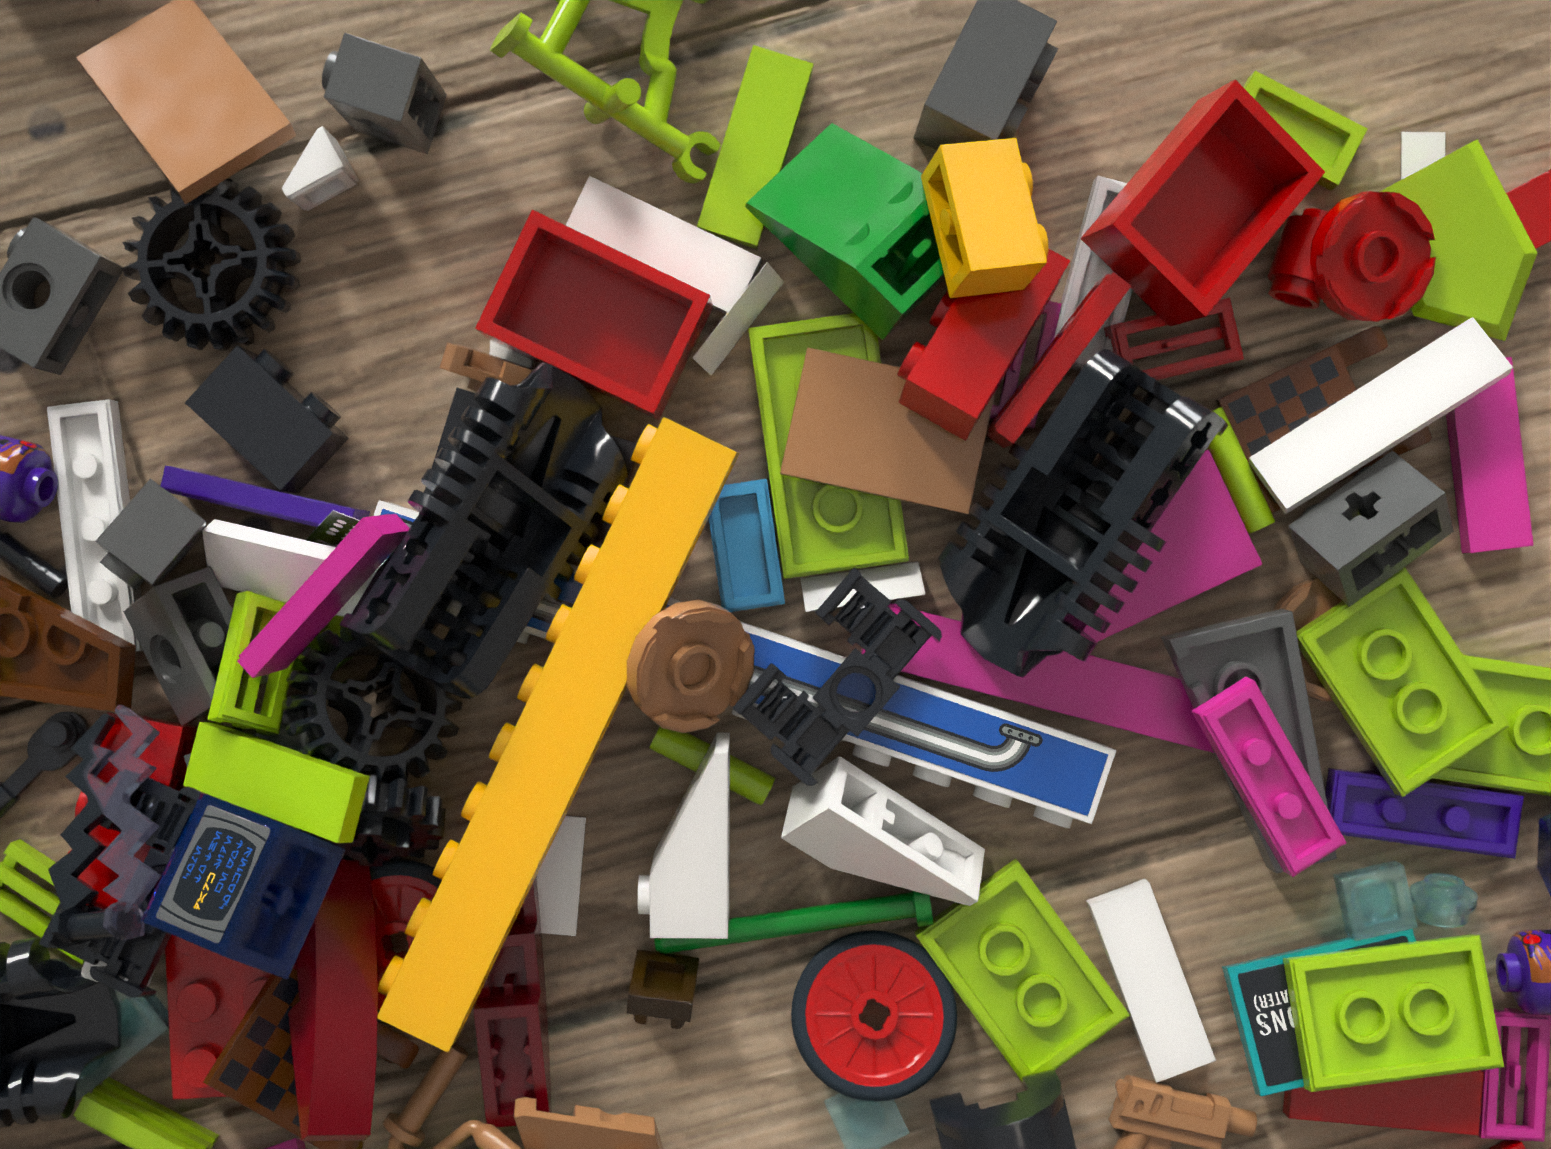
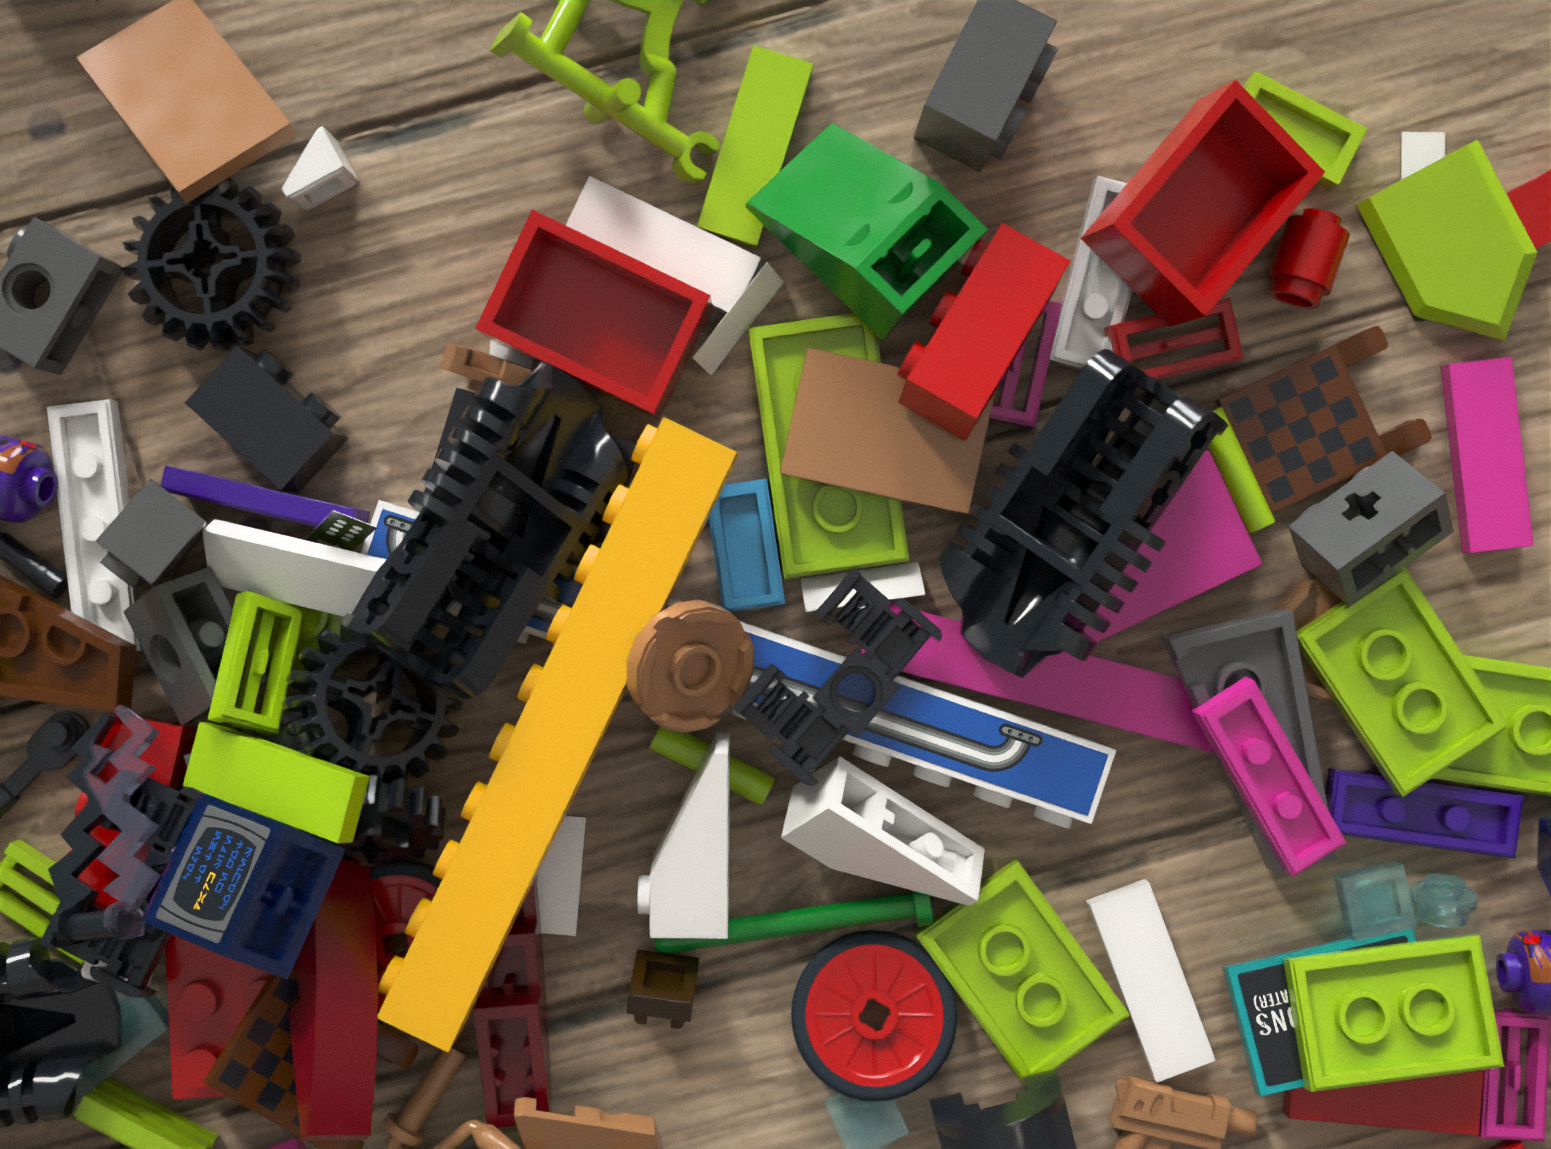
(323, 594): dark pink tile -> none
(384, 92): dark grey brick -> none
(984, 217): yellow brick -> none
(1057, 359): red tile -> none
(1372, 256): red tile -> none
(1380, 415): white tile -> none

